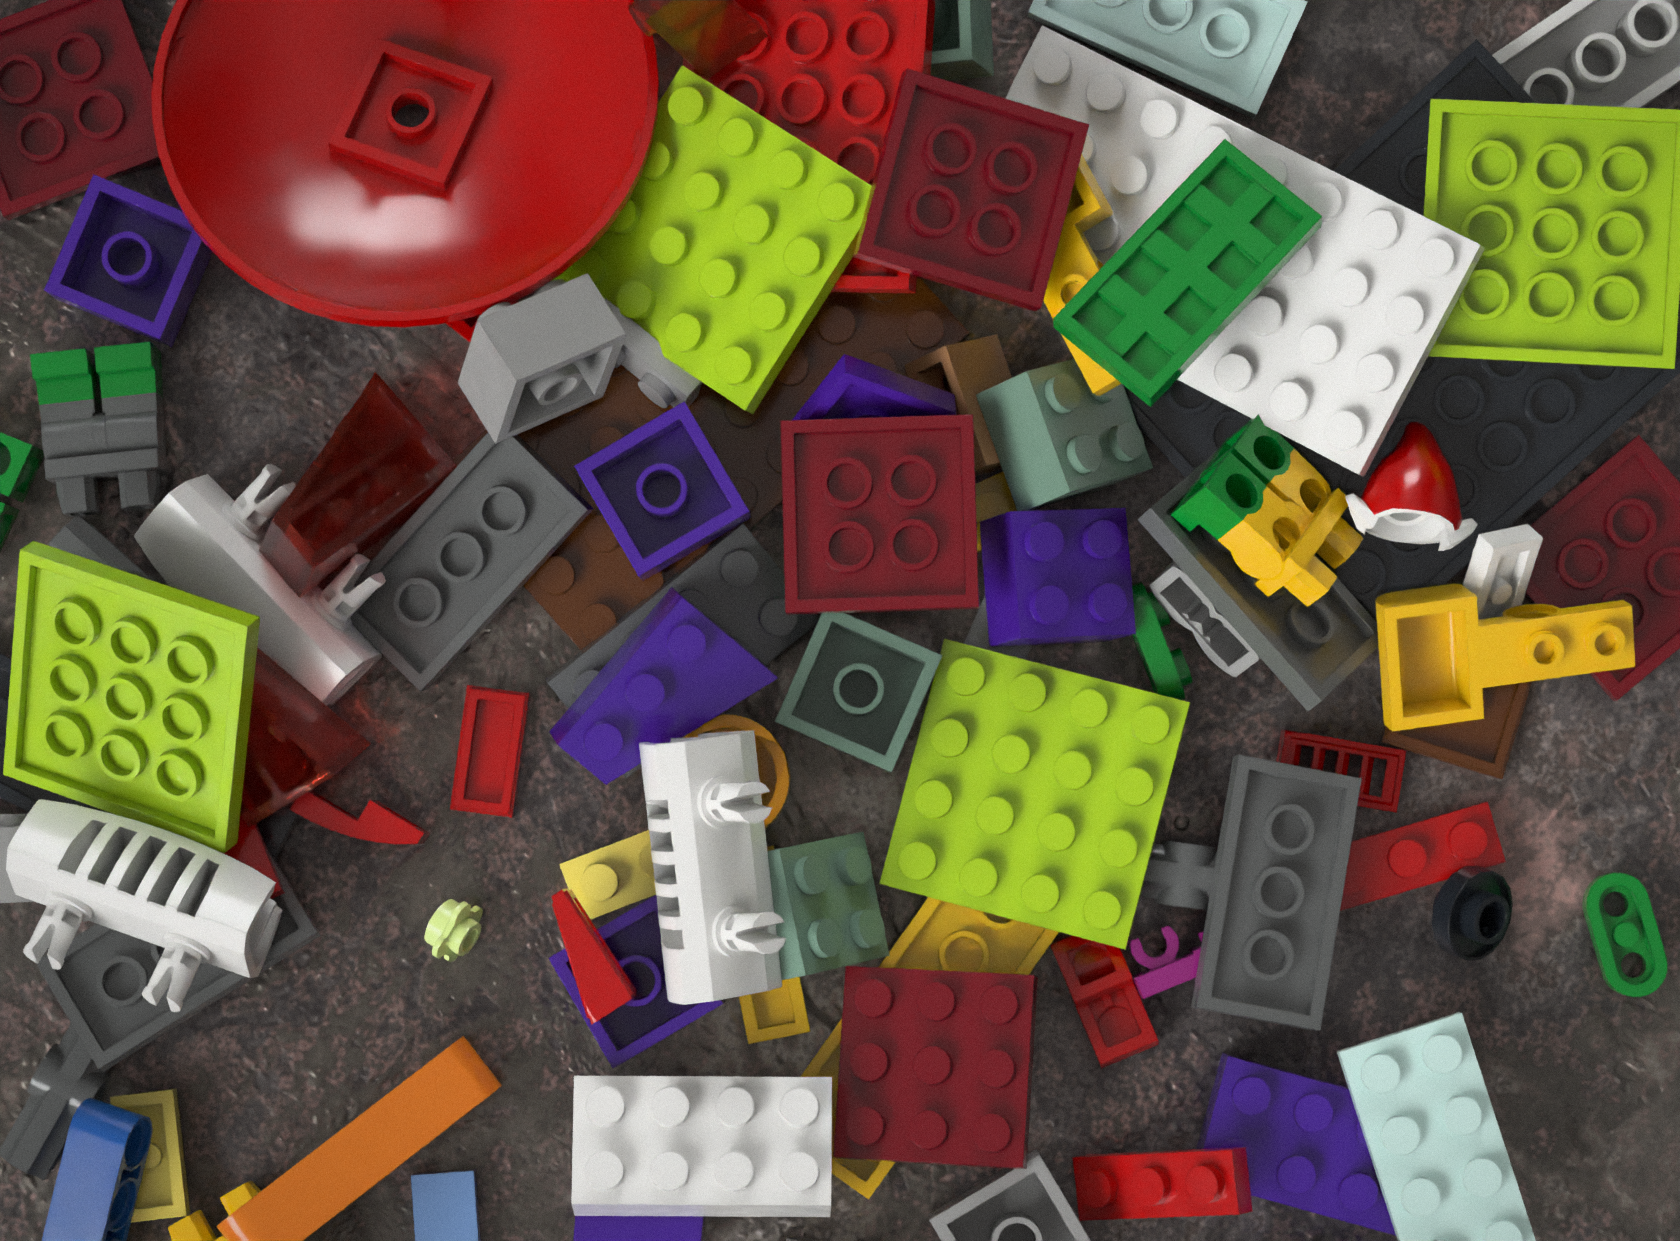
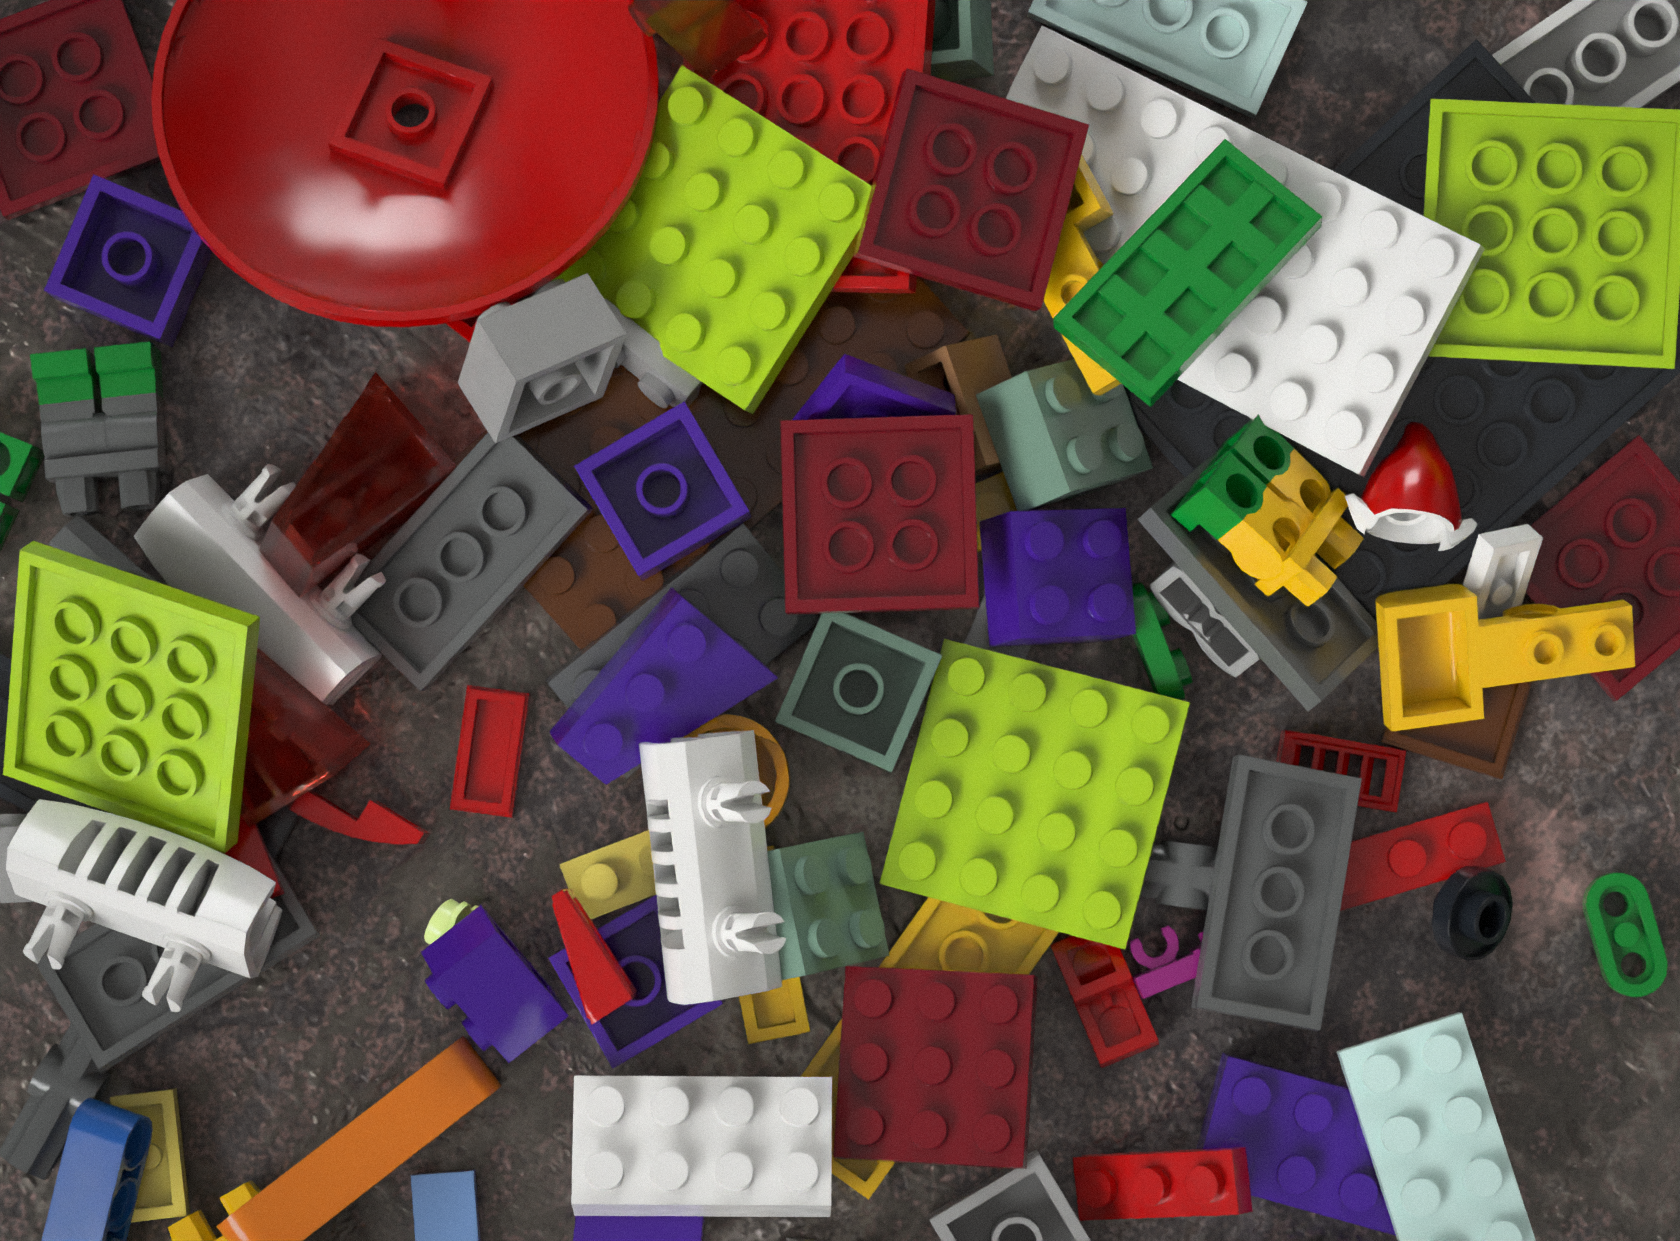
(493, 986): none -> dark purple brick

